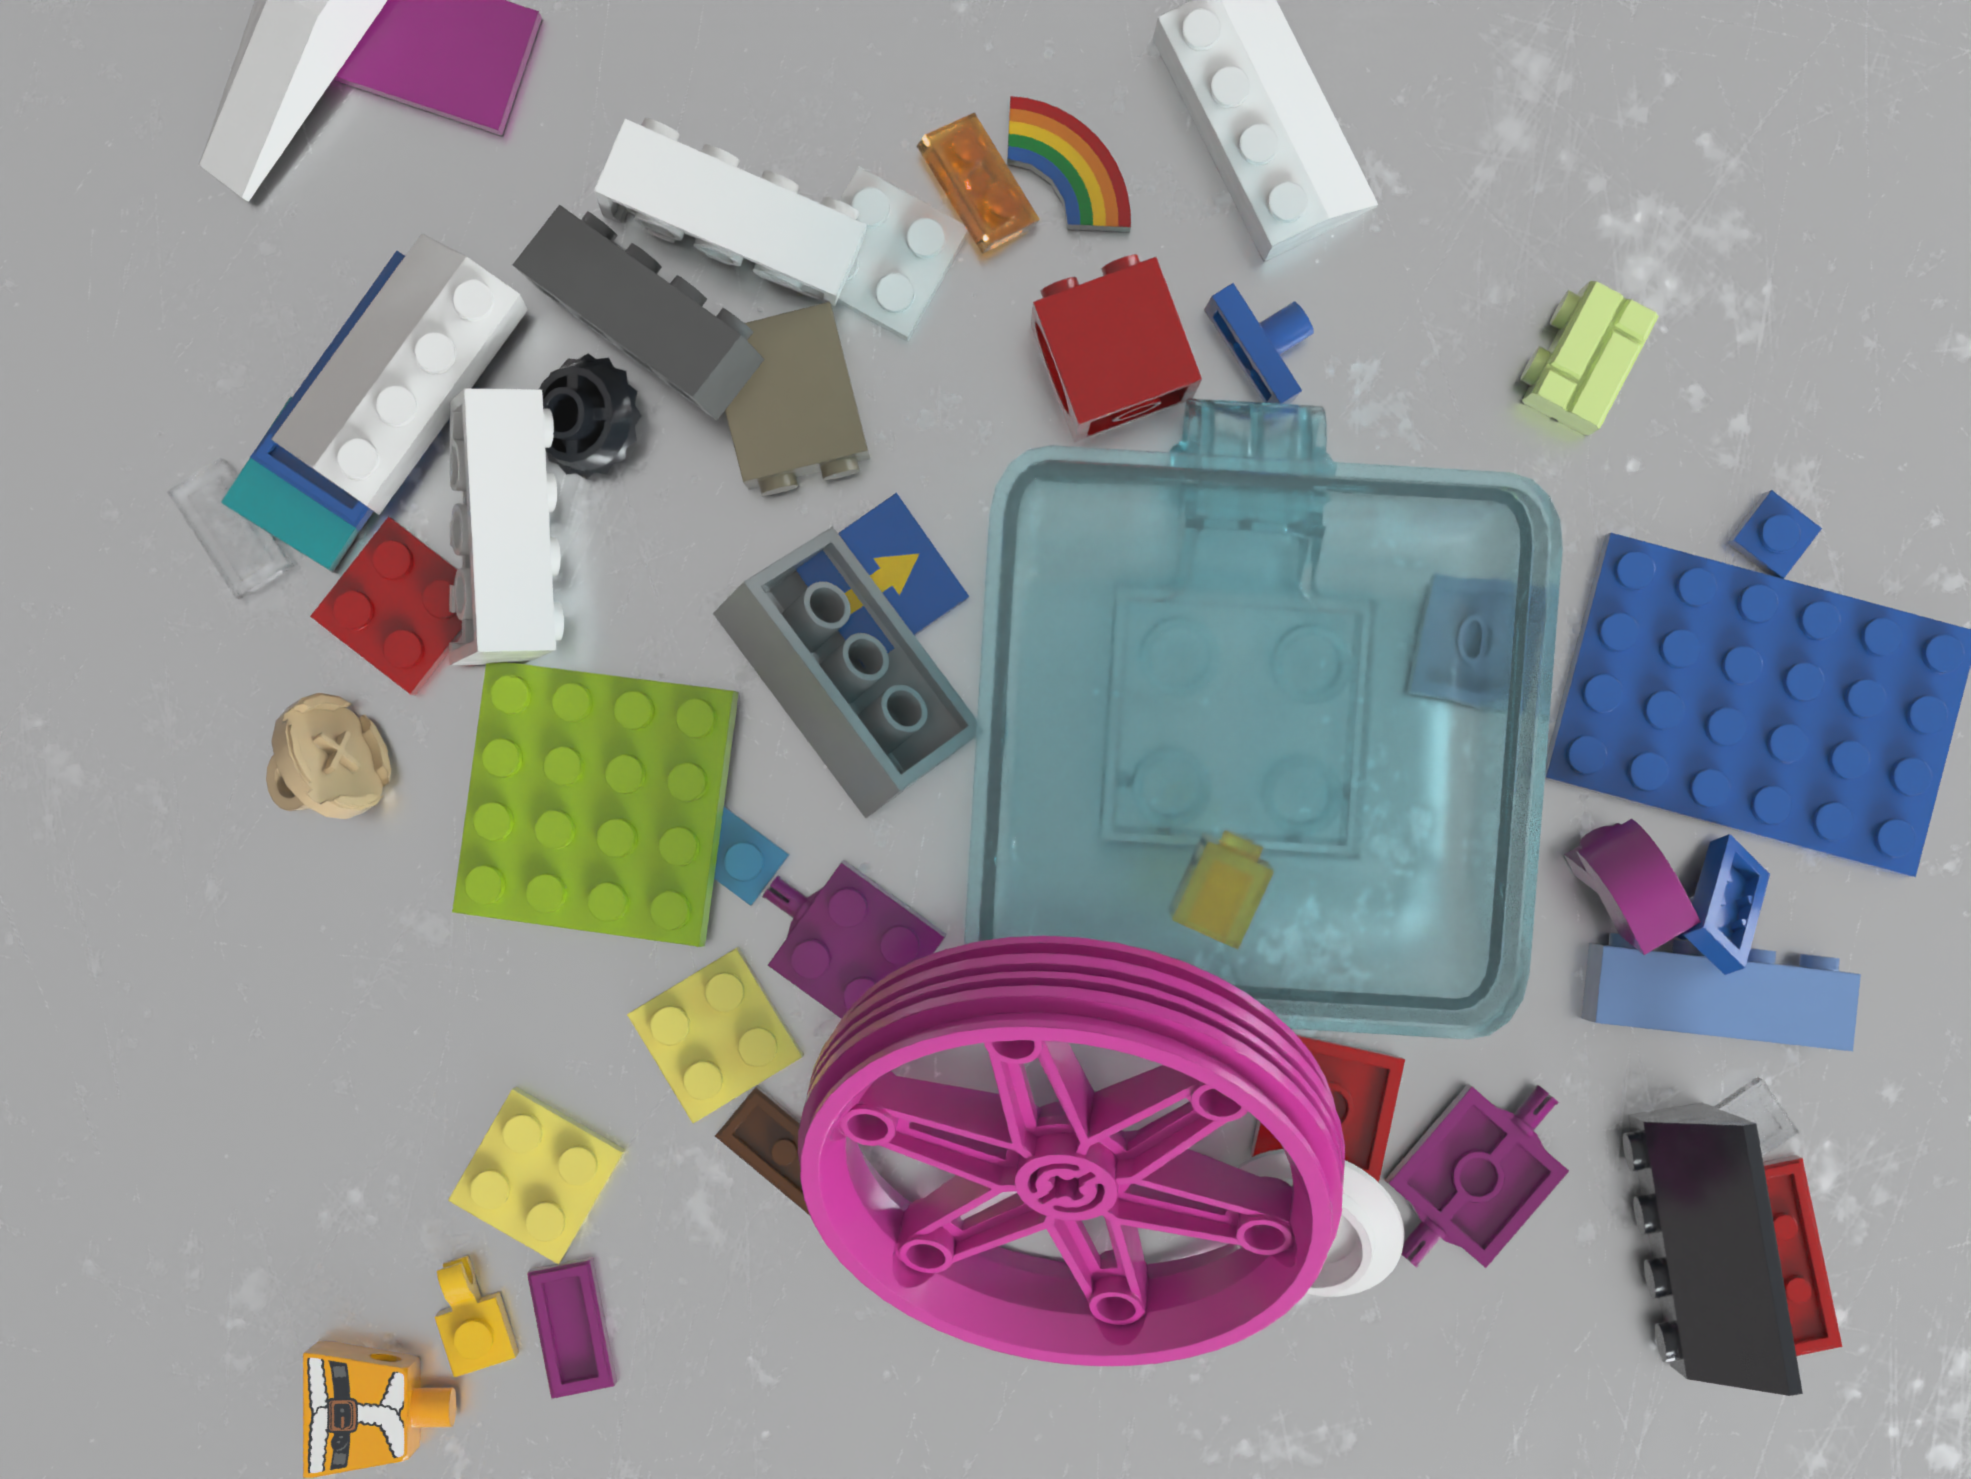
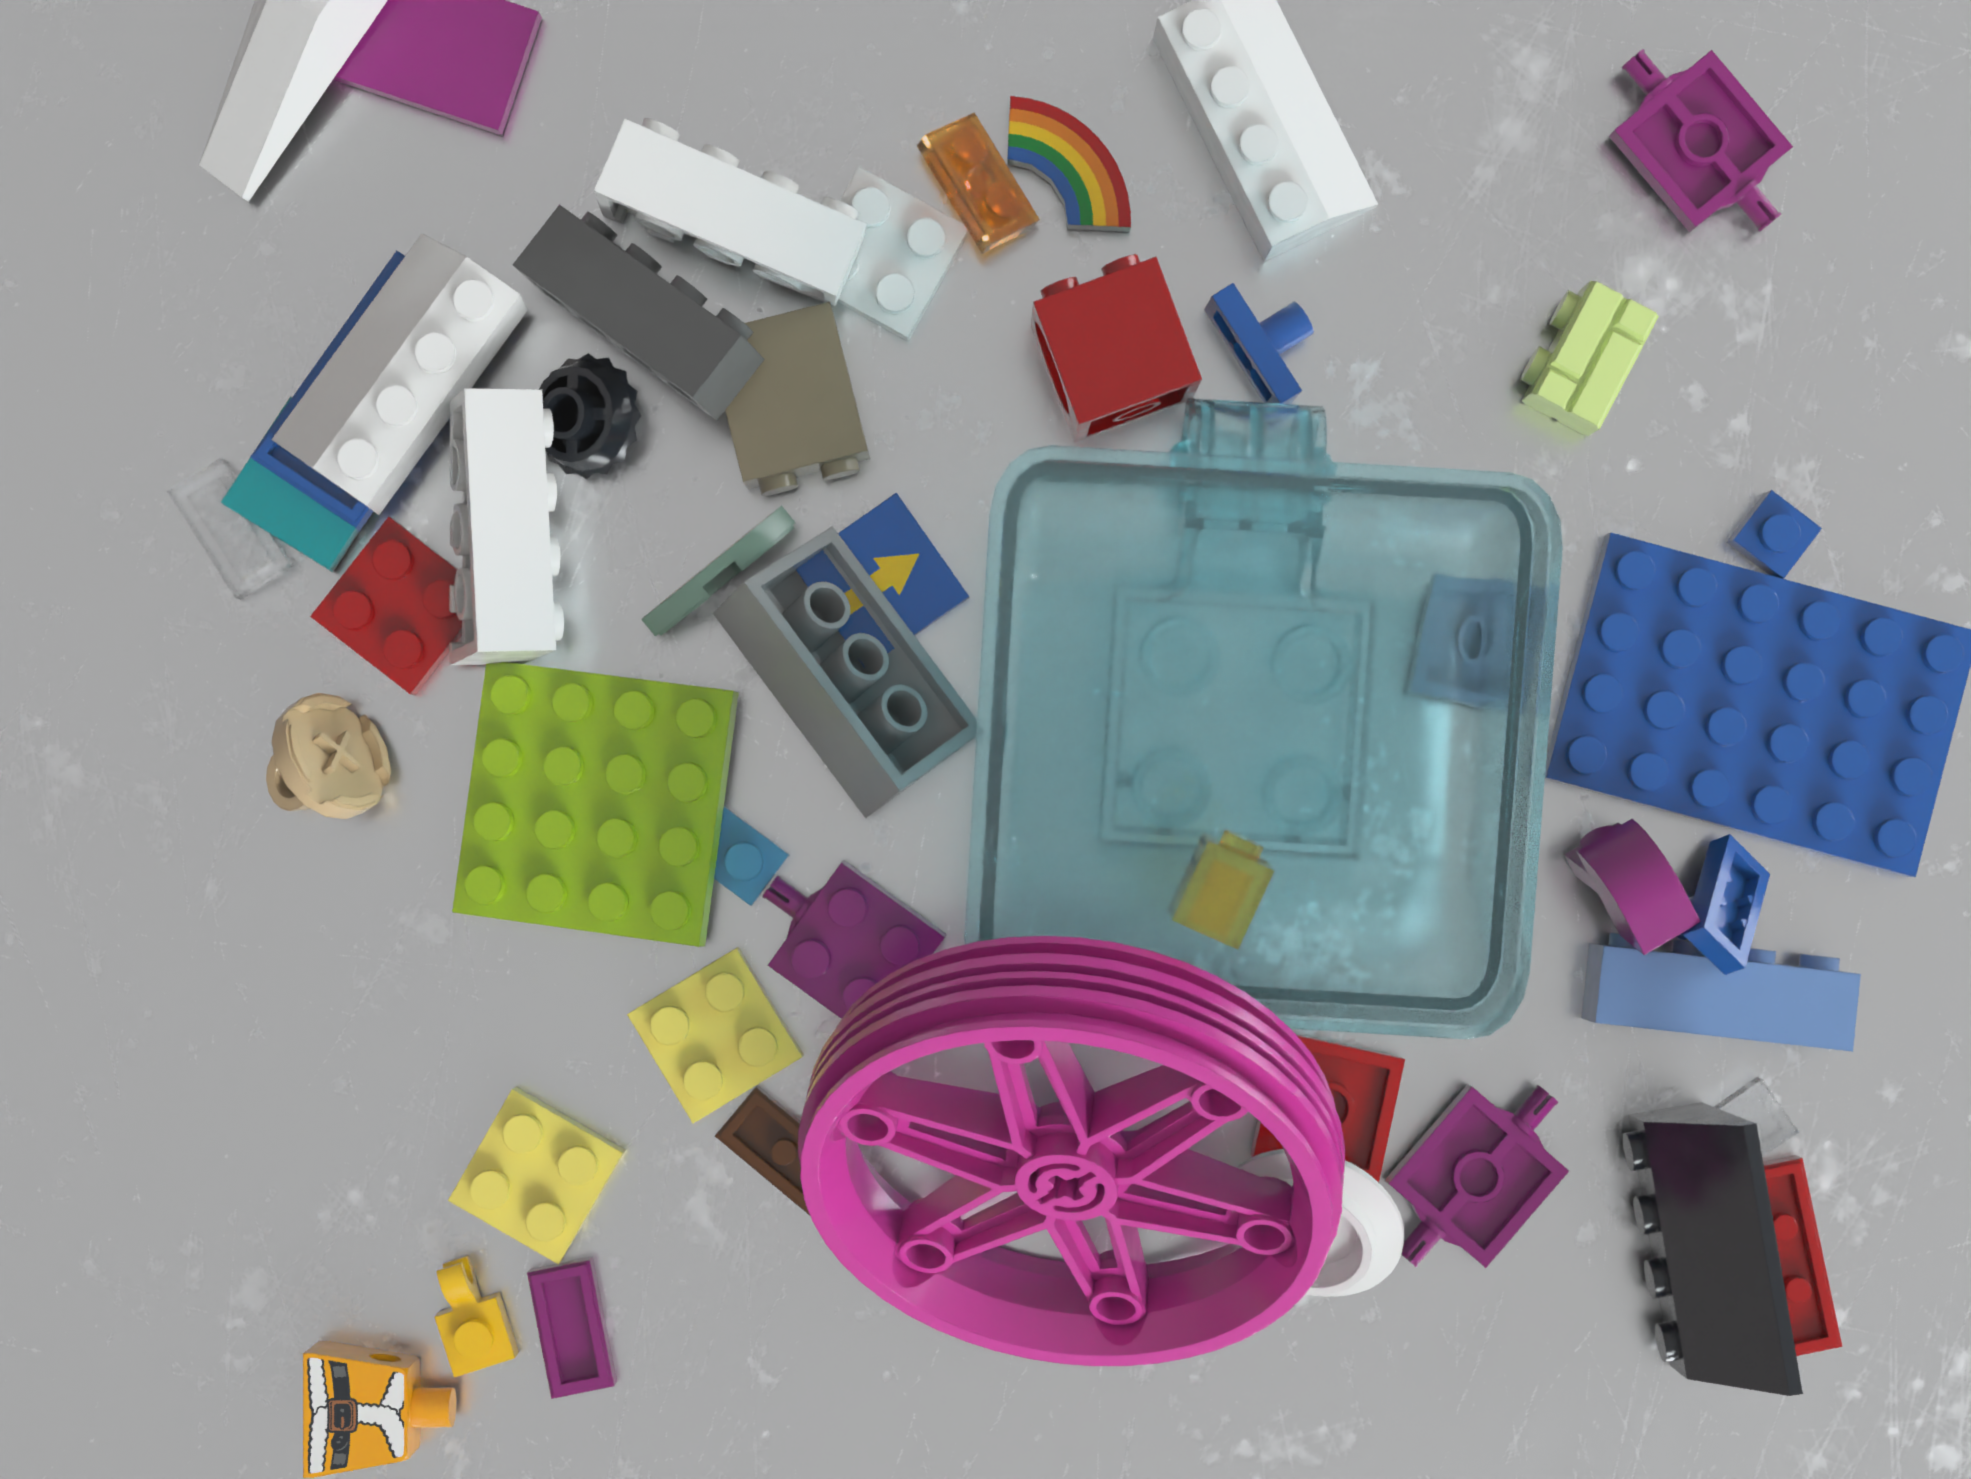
(719, 572): none -> sand green tile
(1700, 141): none -> magenta plate

